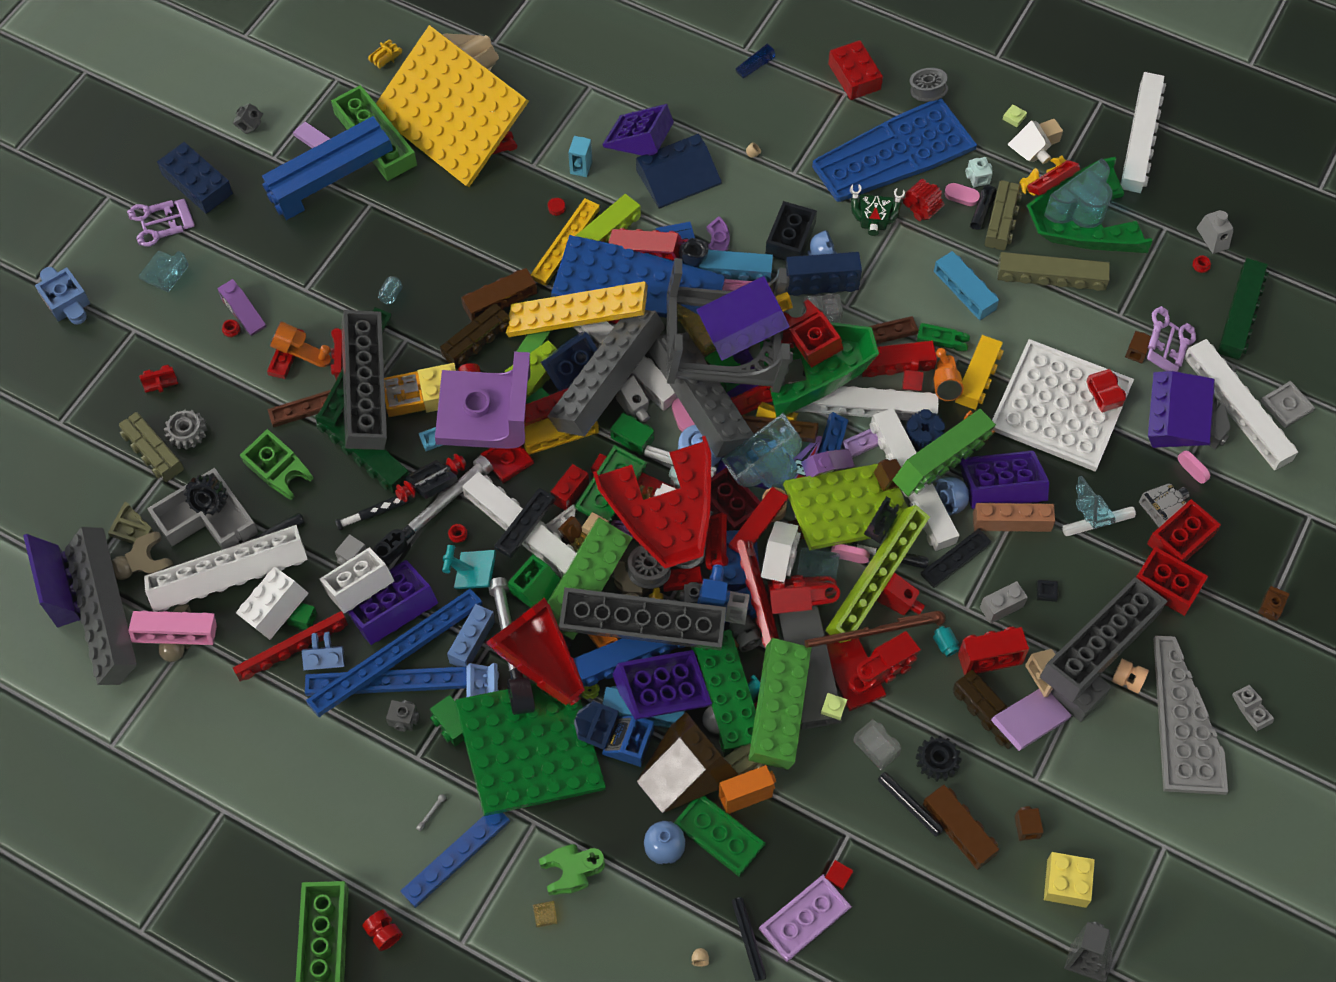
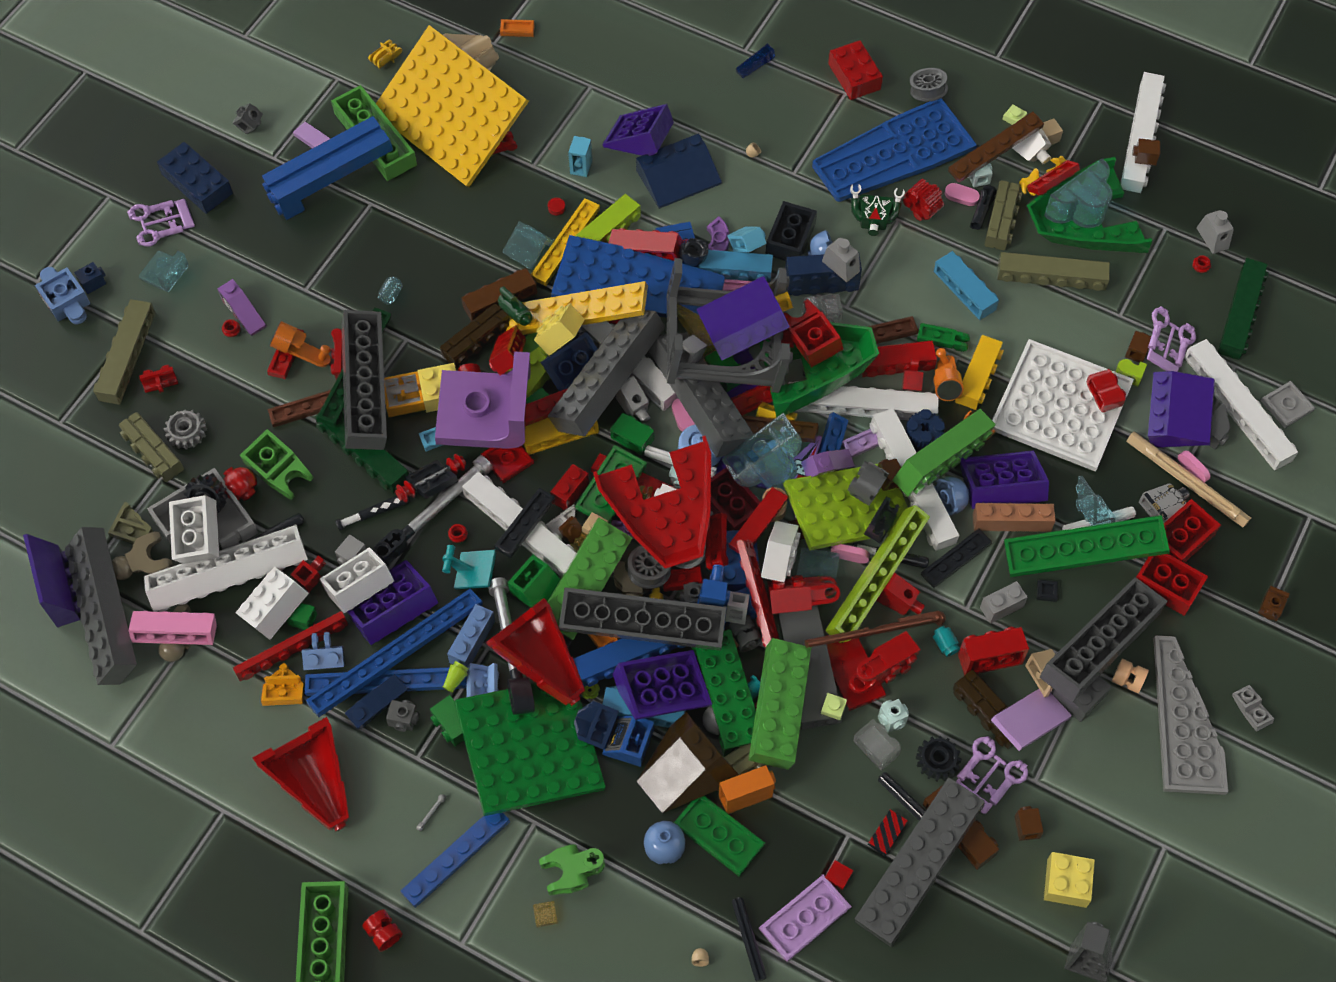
(90, 277): none -> dark blue brick
(124, 352): none -> olive brick
(194, 529): none -> white brick
(240, 482): none -> red plant
(282, 688): none -> light orange slope
(308, 575): none -> red brick
(310, 774): none -> red cone
(375, 702): none -> dark blue slope
(456, 674): none -> lime cone
(505, 346): none -> red brick
(514, 307): none -> dark green piece
(517, 28): none -> orange tile
(526, 244): none -> clear light blue bracket
(558, 329): none -> light yellow brick
(692, 350): none -> light grey brick
(747, 239): none -> medium azure brick
(842, 259): none -> light grey torso
(869, 482): none -> dark grey brick
(887, 832): none -> tile
(889, 719): none -> light aqua brick
(919, 862): none -> dark grey brick
(996, 147): none -> reddish brown plate
(1009, 780): none -> lavender piece
(1086, 546): none -> green plate
(1131, 370): none -> lime leg
(1146, 151): none -> reddish brown brick
(1188, 479): none -> tan piece

